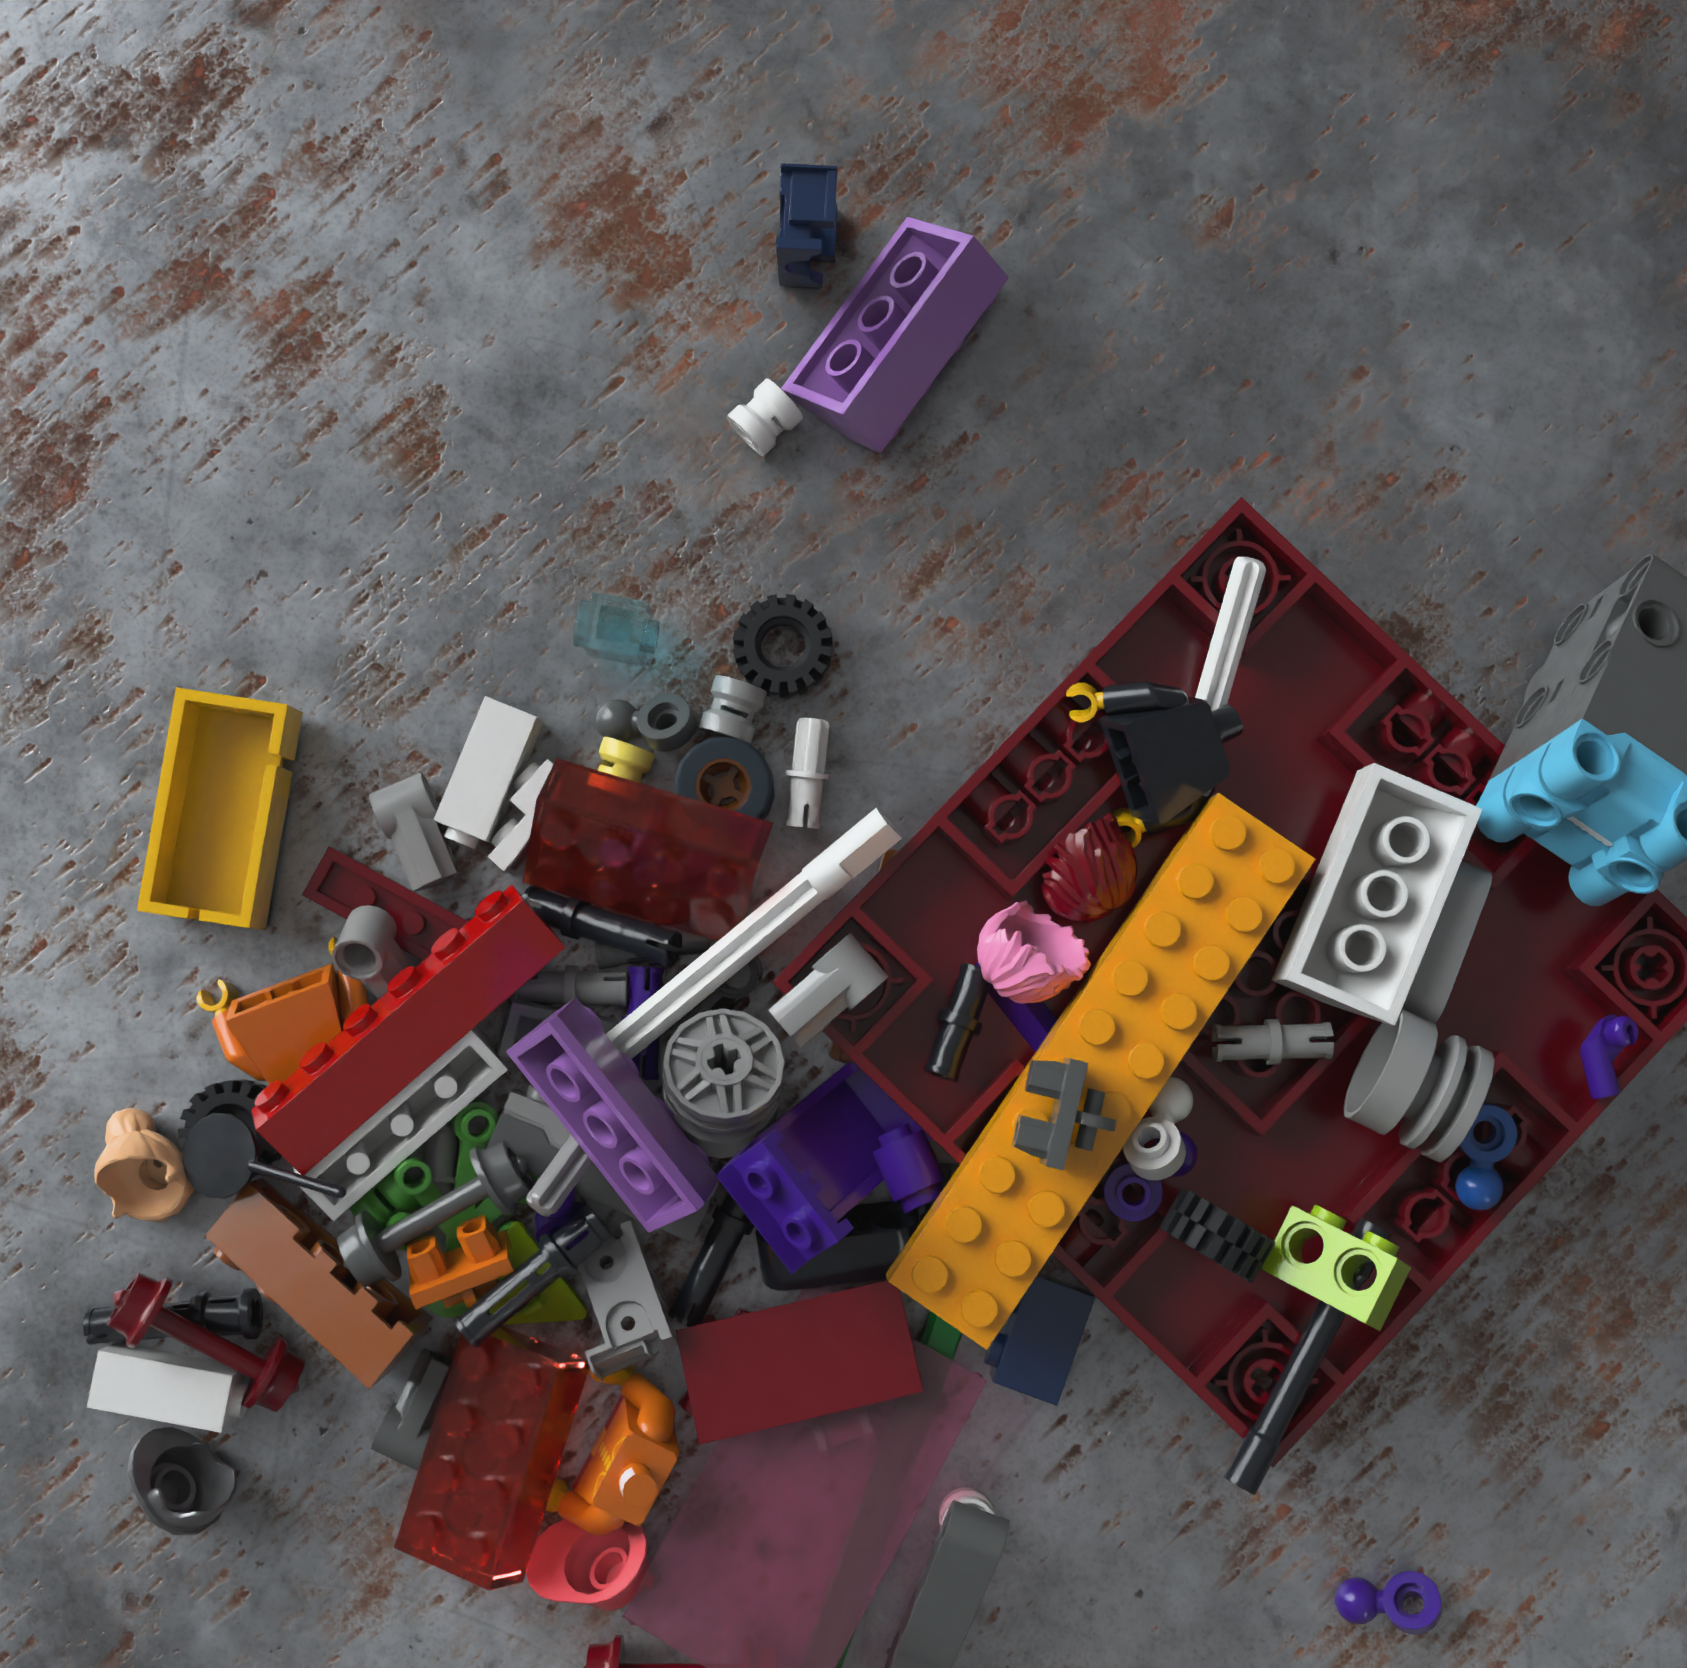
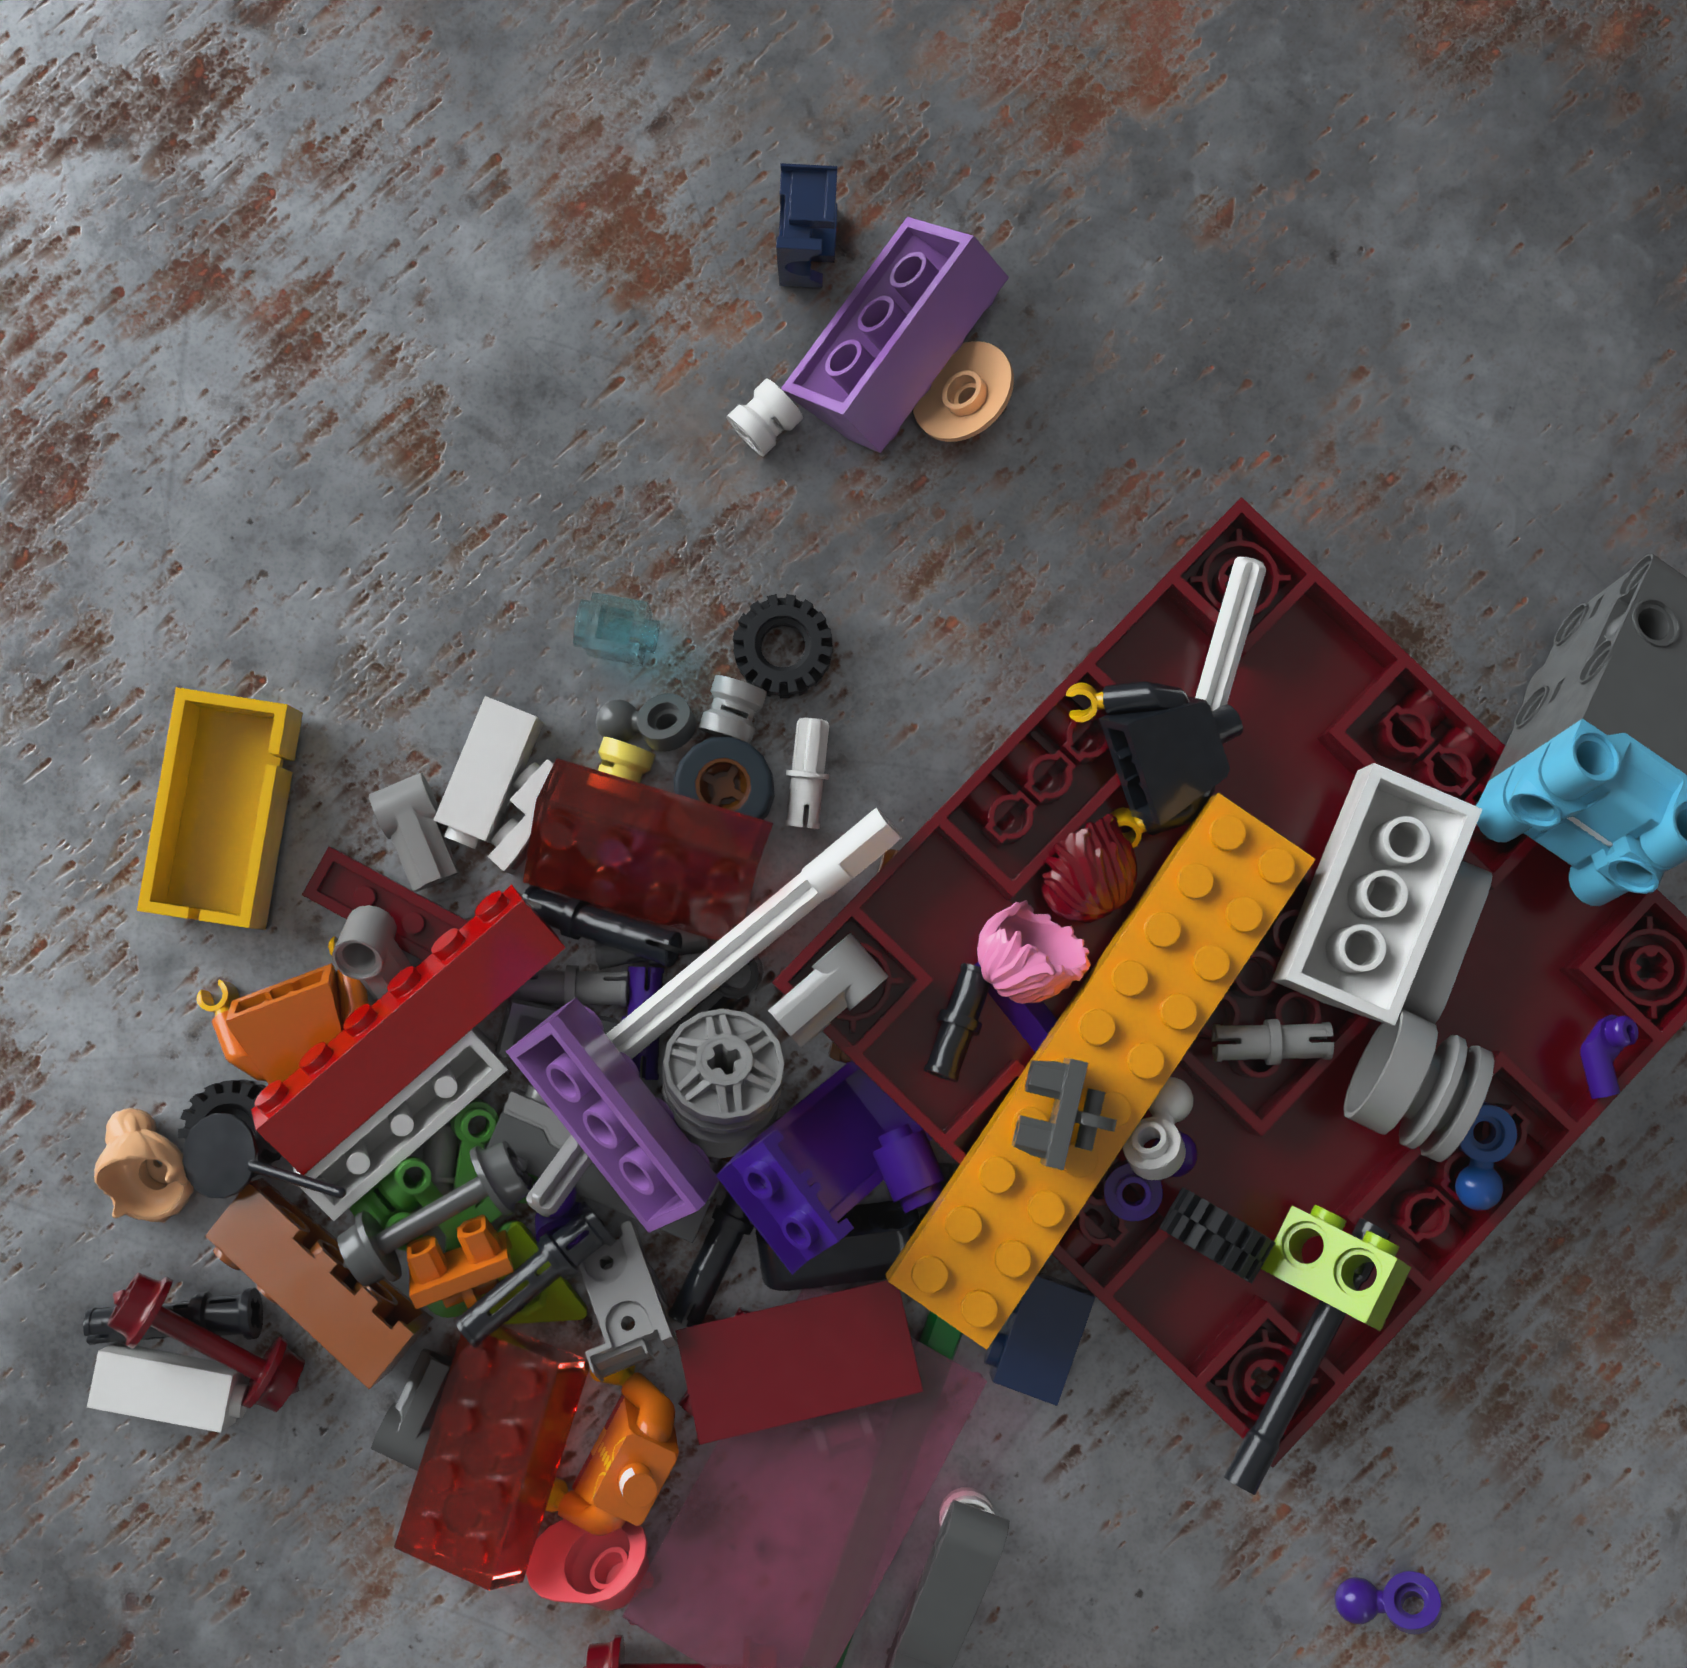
(179, 1481): flat silver piece -> none
(966, 393): none -> light nougat dish

